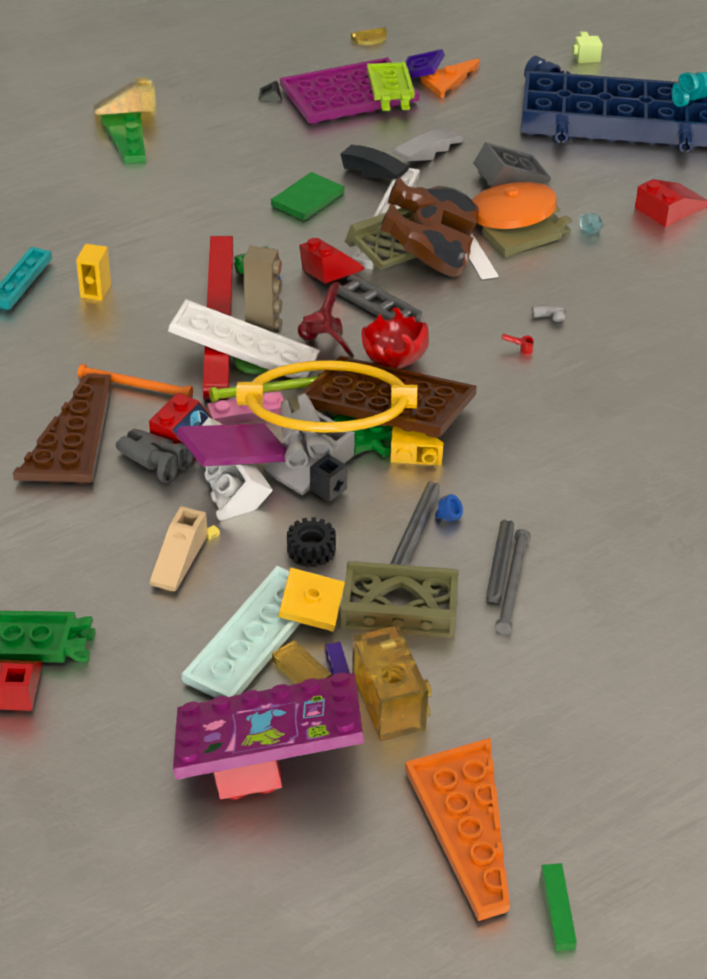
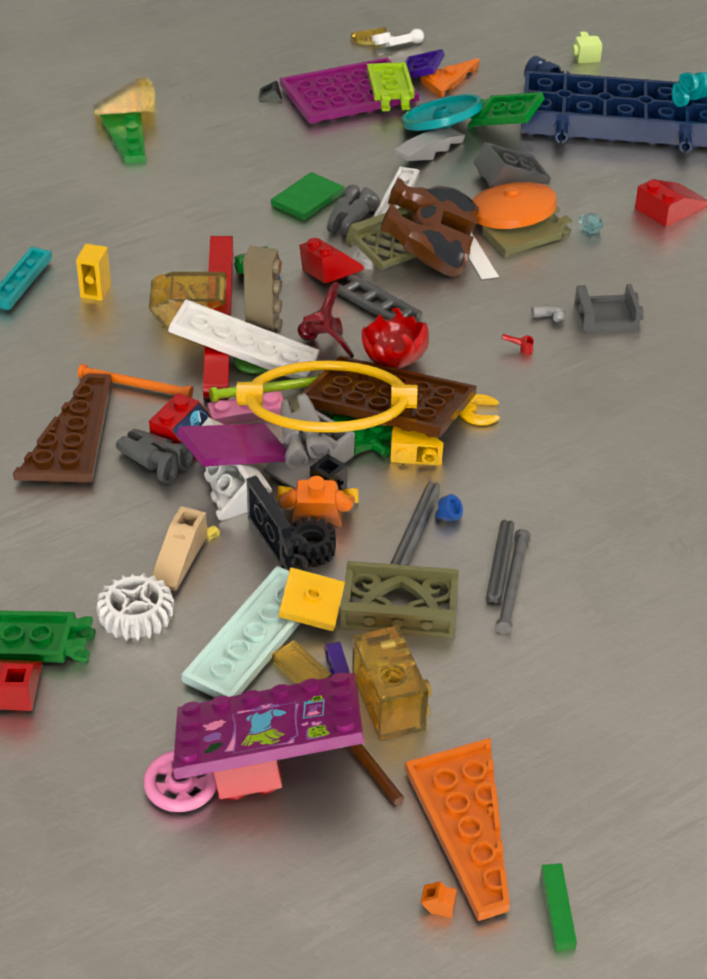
(133, 599): none -> white gear
(172, 289): none -> clear yellow slope
(183, 802): none -> bright pink plate
(274, 526): none -> black tile
(317, 499): none -> orange torso
(352, 208): none -> dark grey piece
(372, 162): black slope -> none
(378, 774): none -> reddish brown bar
(416, 36): none -> white piece
(439, 899): none -> orange piece
(442, 112): none -> teal dish
(469, 412): none -> yellow head
(507, 109): none -> green tile
(608, 311): none -> dark grey panel

